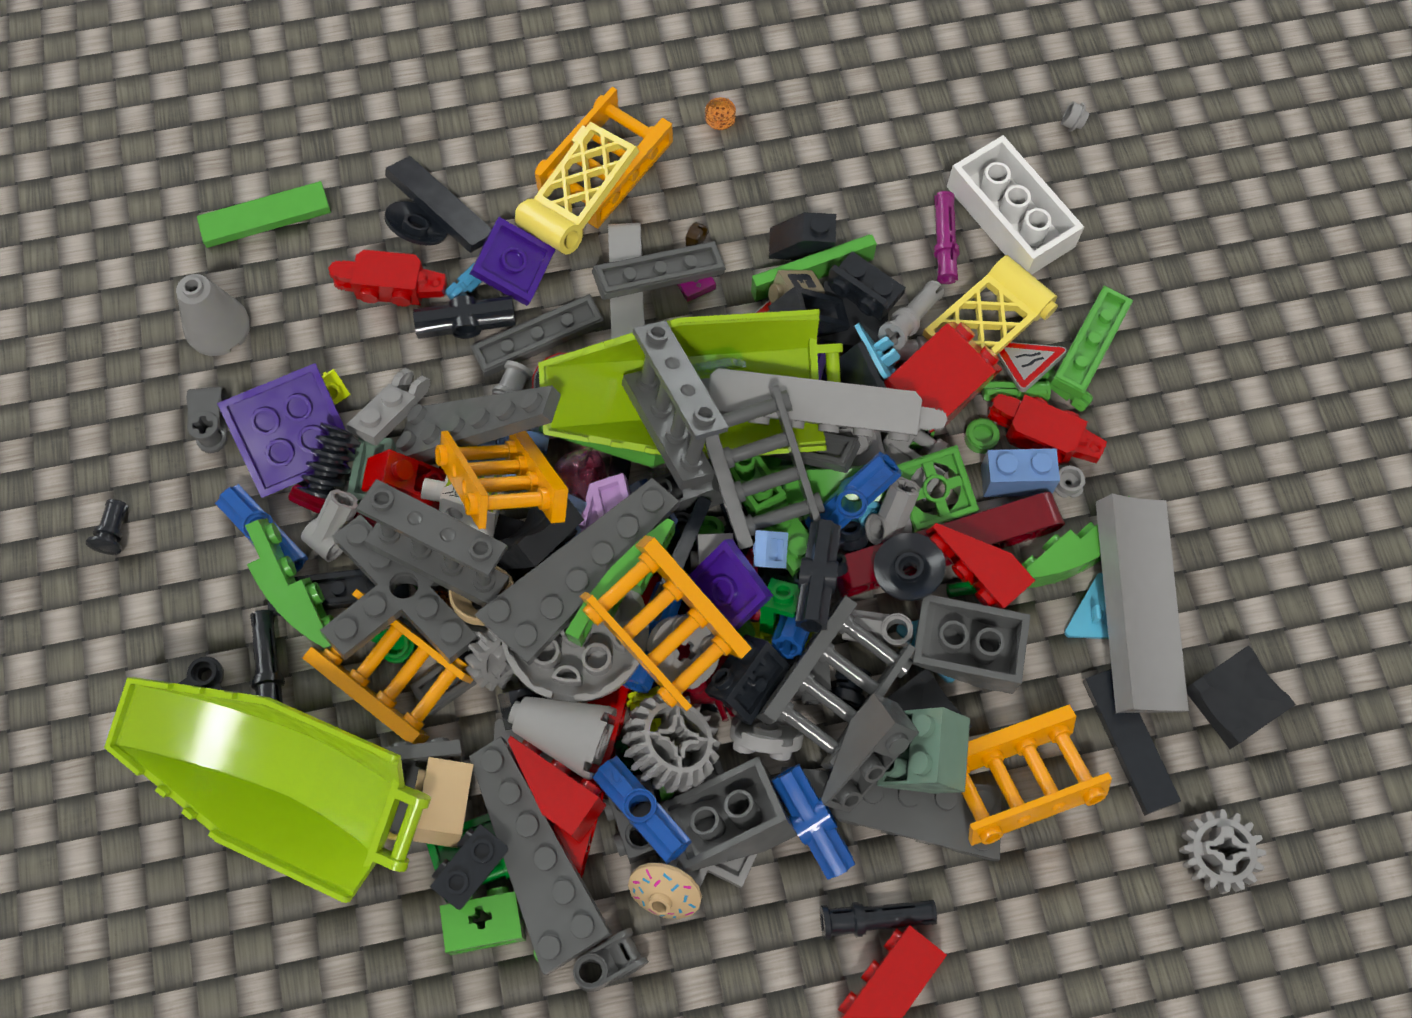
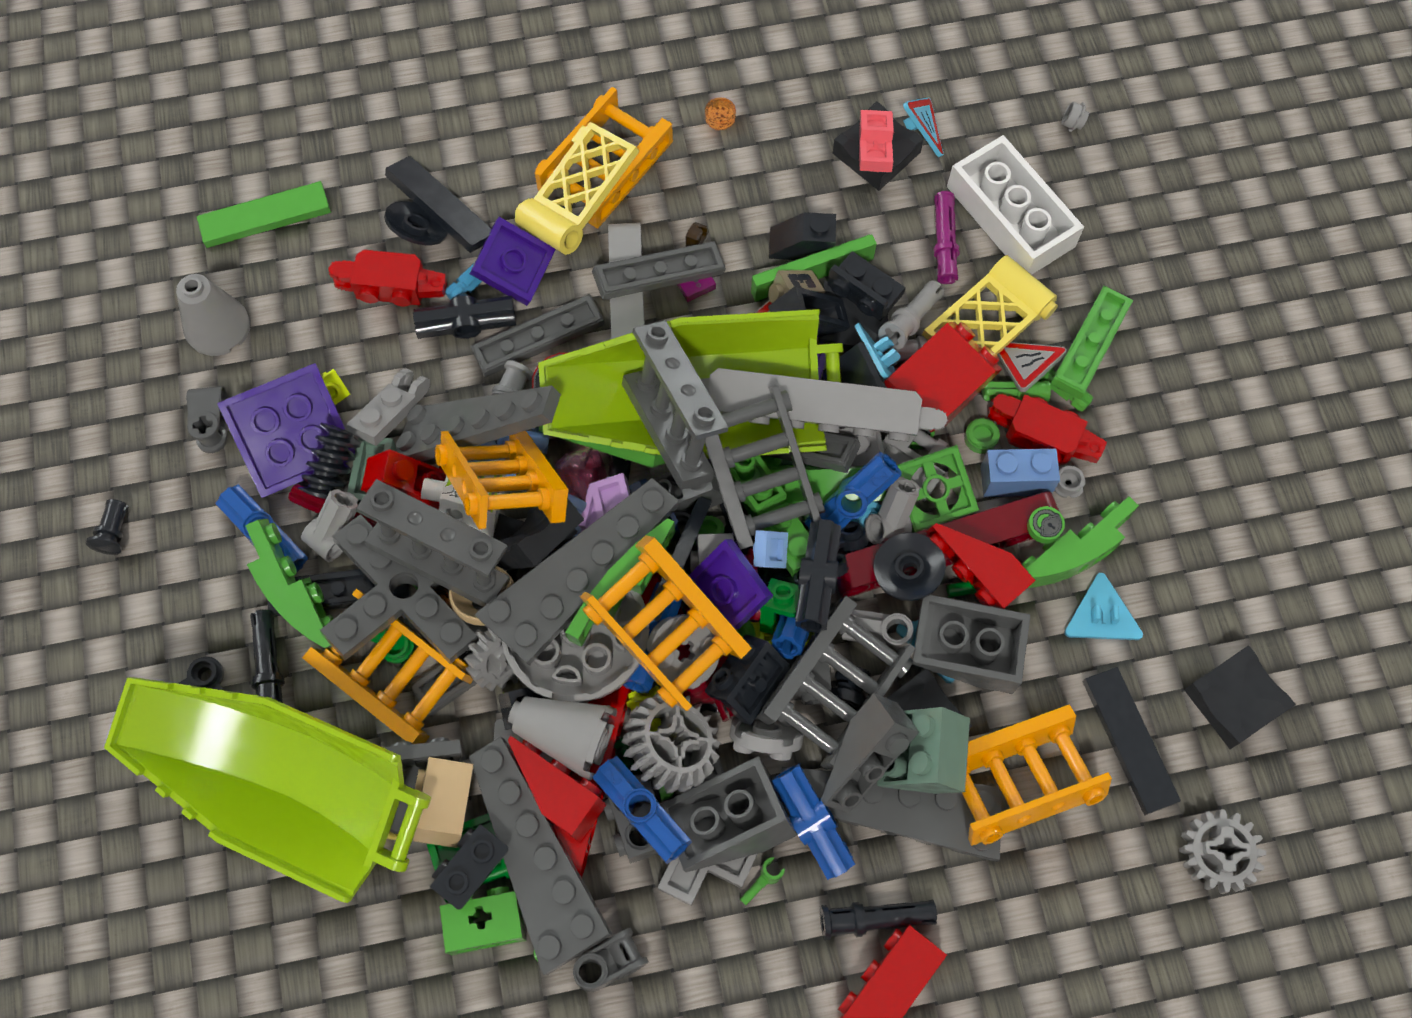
(665, 890): tan dish -> none
(710, 366): clear light blue piece -> none
(764, 879): none -> bright green hand
(876, 141): none -> coral slope
(905, 146): none -> black brick
(923, 118): none -> medium azure piece
(1045, 524): none -> tile
(1141, 605): light grey arch -> none

